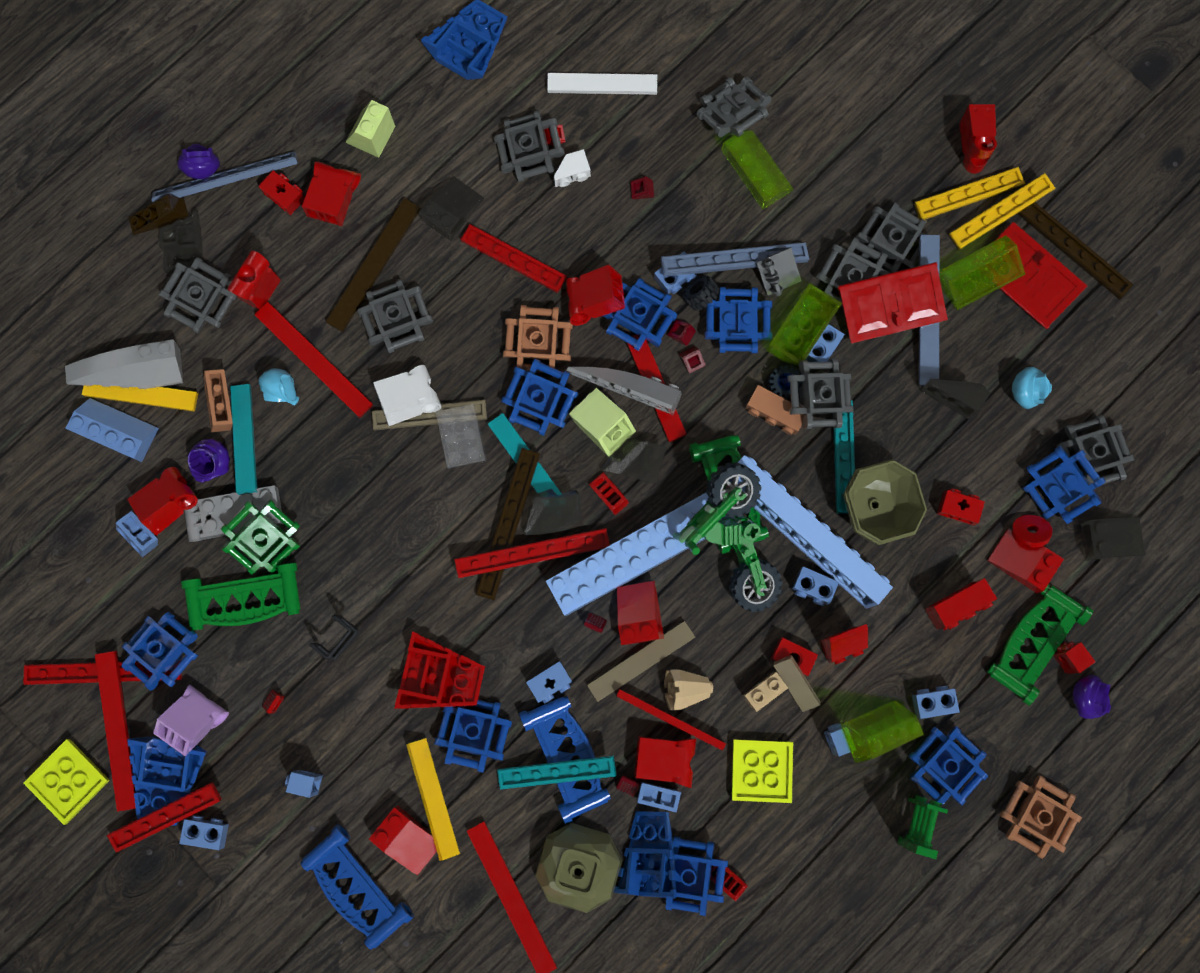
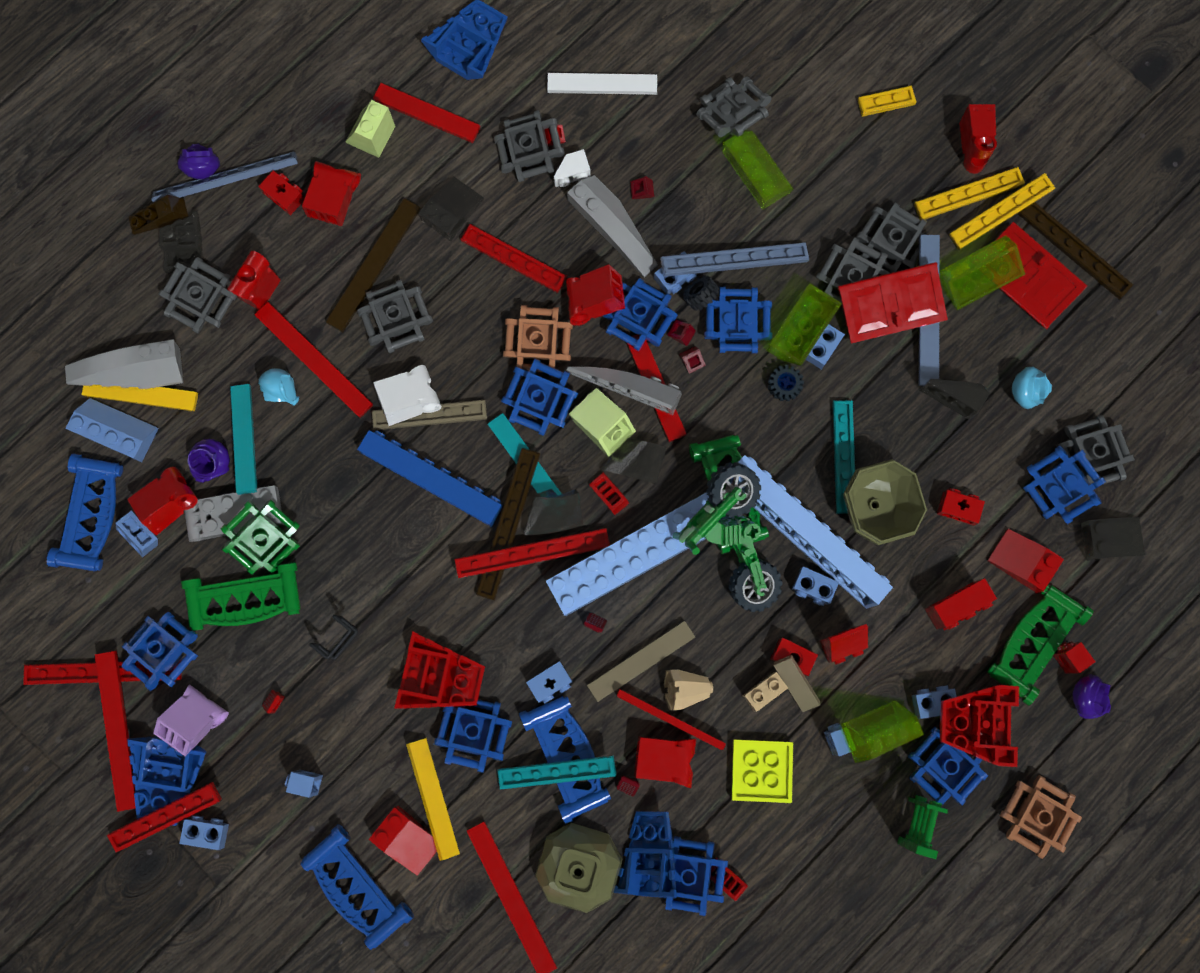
(66, 781): neon yellow plate -> none
(70, 552): none -> blue piece
(217, 400): nougat brick -> none
(426, 113): none -> red tile
(430, 478): none -> blue brick
(461, 436): clear brick -> none
(612, 221): none -> light grey wedge
(639, 613): red slope -> none
(658, 796): medium blue brick -> none
(774, 410): nougat brick -> none
(779, 272): dark grey hinge -> none
(820, 394): dark grey brick -> none
(886, 101): none -> yellow tile
(981, 724): none -> red wedge
(1032, 522): red tile -> none

